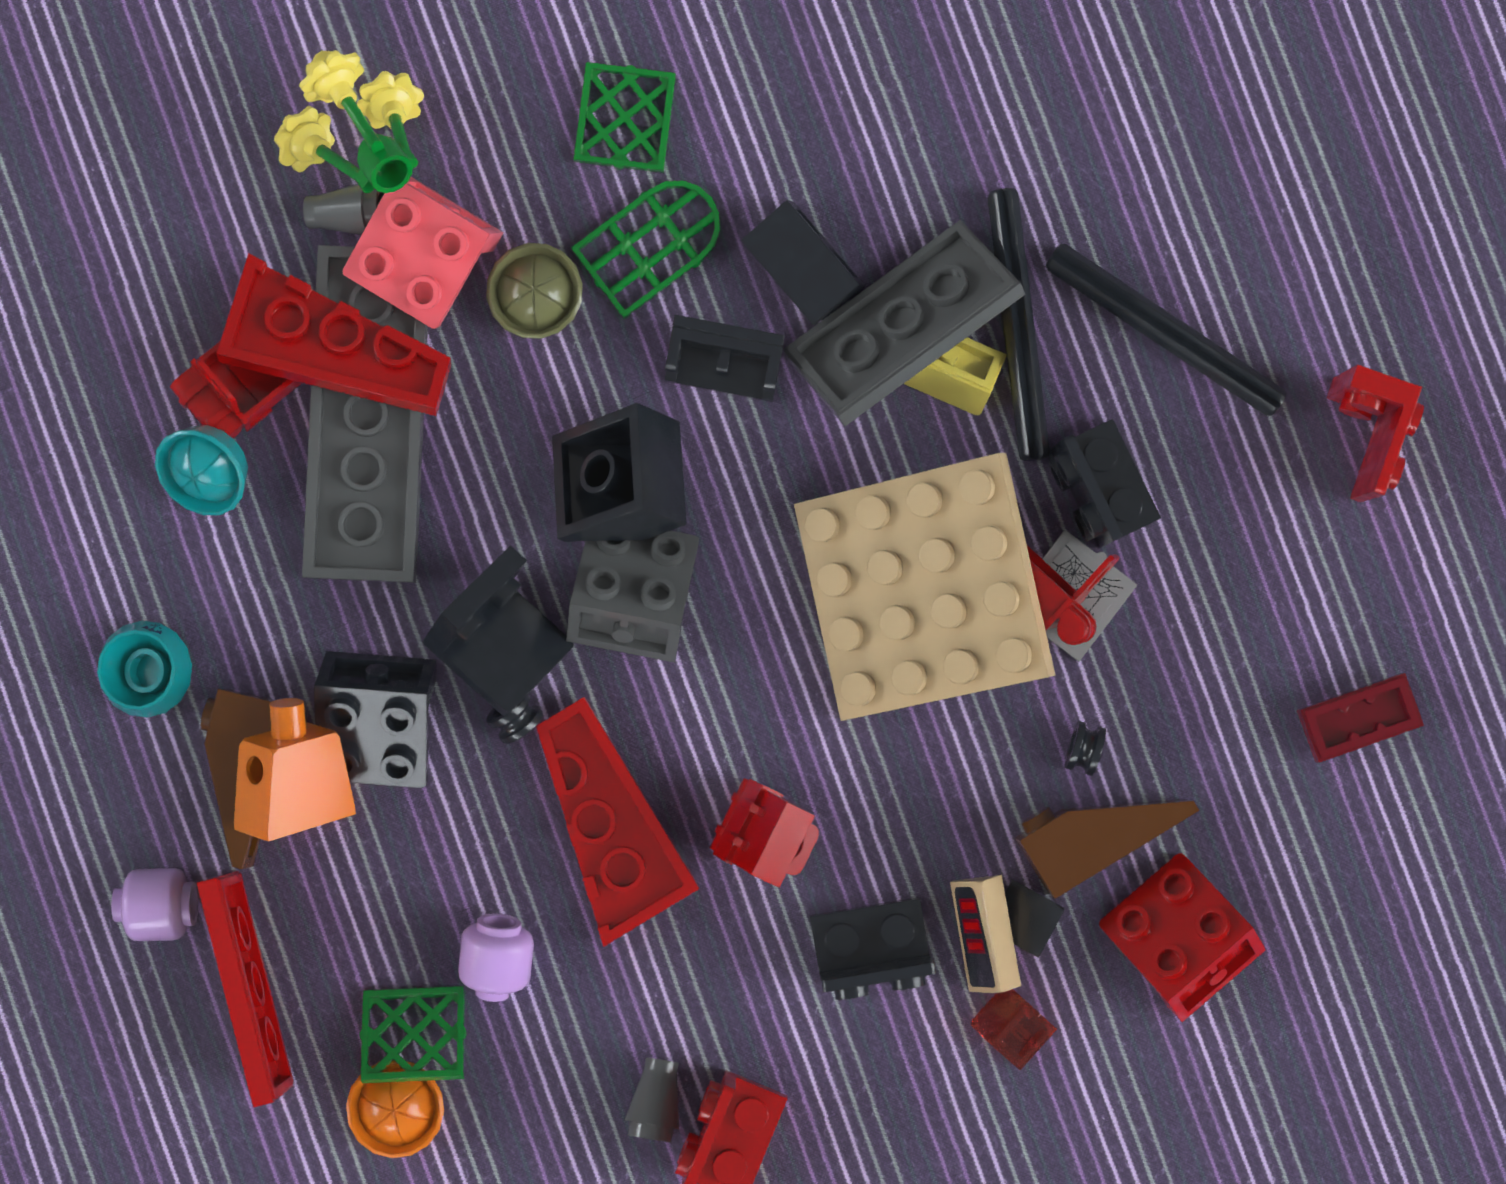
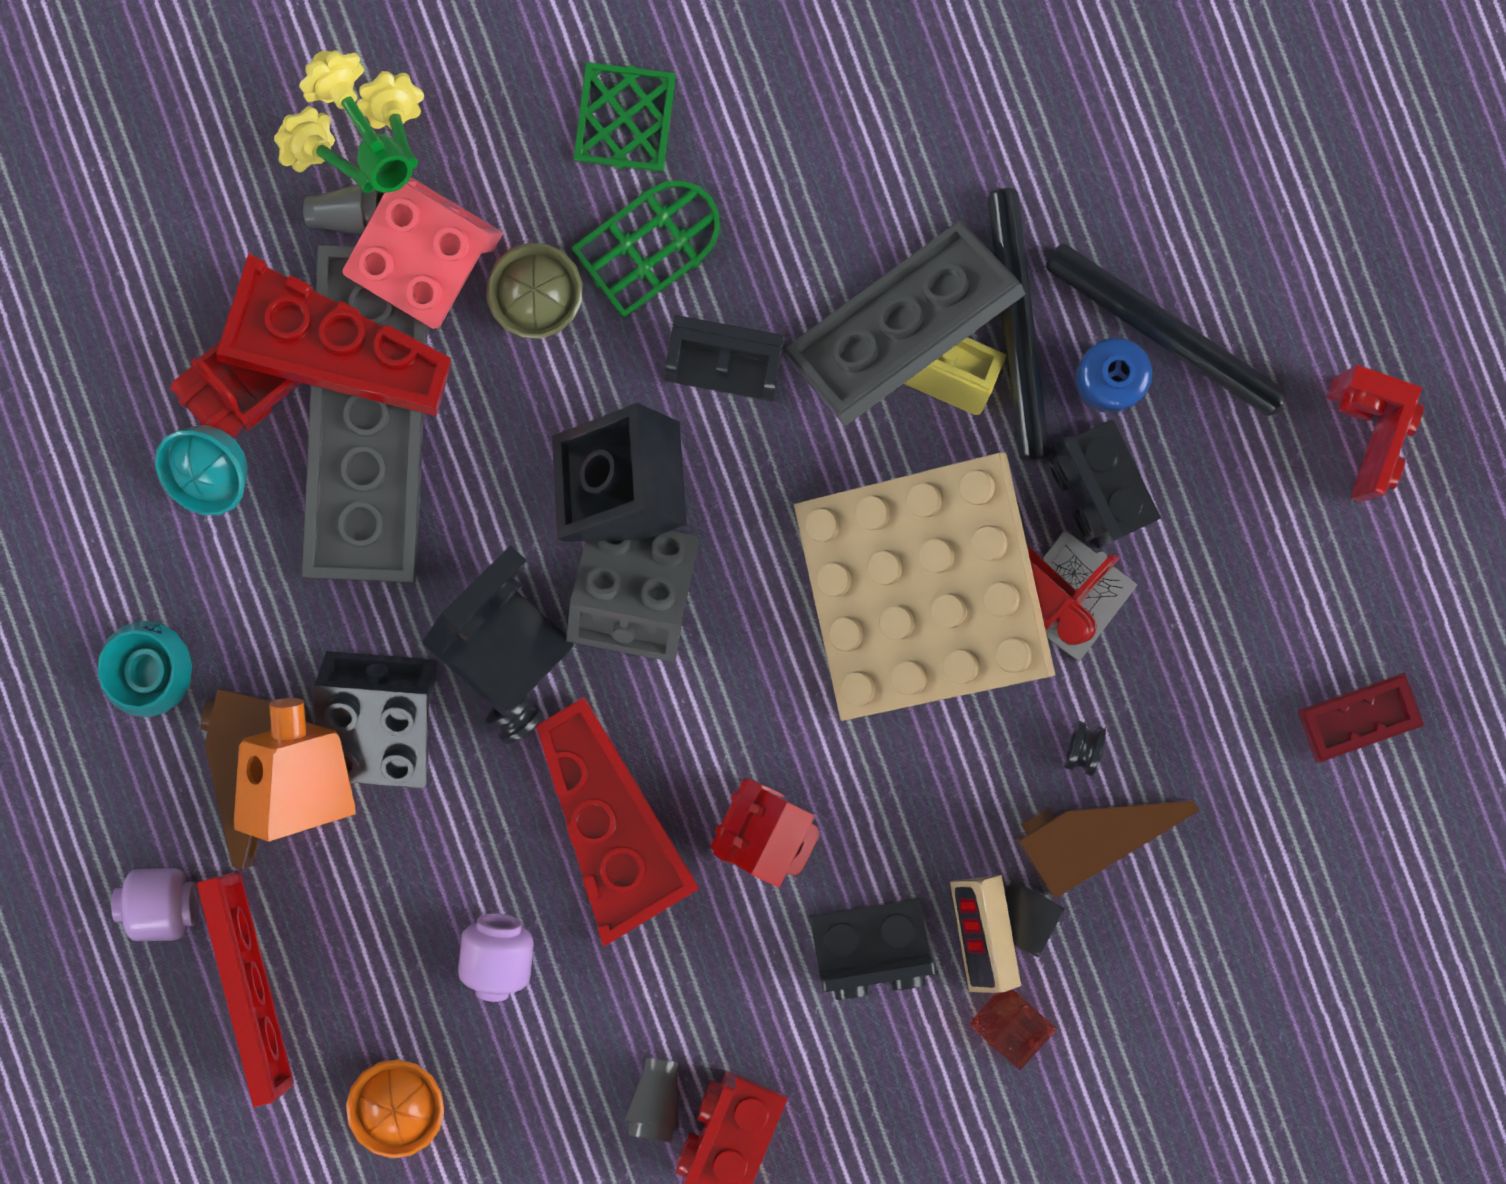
(413, 995): green window -> none
(802, 262): black hinge -> none
(1096, 383): none -> blue head
(1182, 936): red bracket -> none

